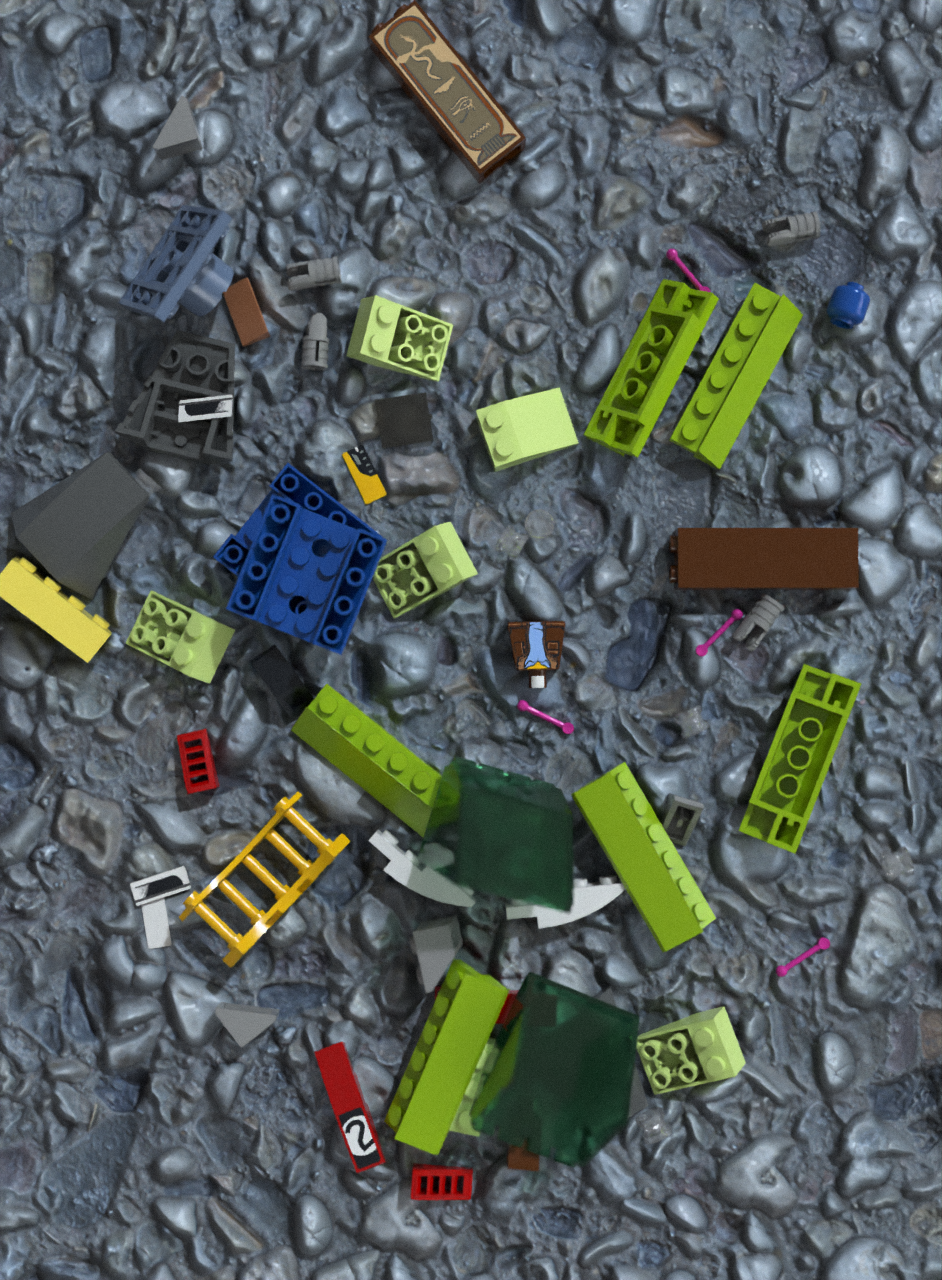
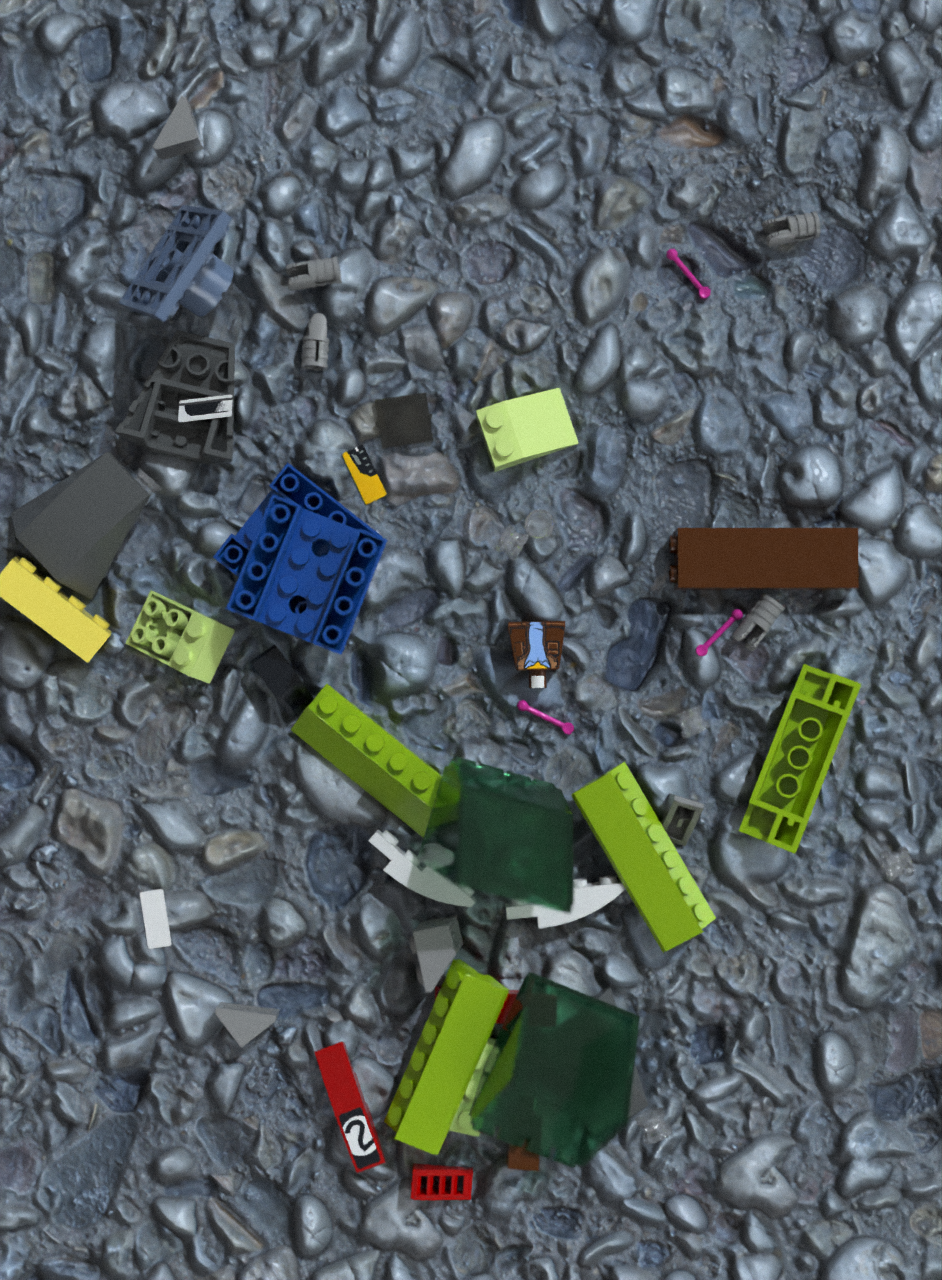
(160, 886): sticker -> none
(210, 770): red slope -> none
(246, 312): nougat slope -> none
(284, 895): yellow fence -> none
(399, 338): yellowish green slope -> none
(423, 569): yellowish green slope -> none
(446, 91): brick -> none
(650, 367): lime slope -> none
(690, 1051): yellowish green slope -> none
(736, 375): lime slope -> none
(822, 943): dark pink hinge -> none
(848, 305): blue head -> none

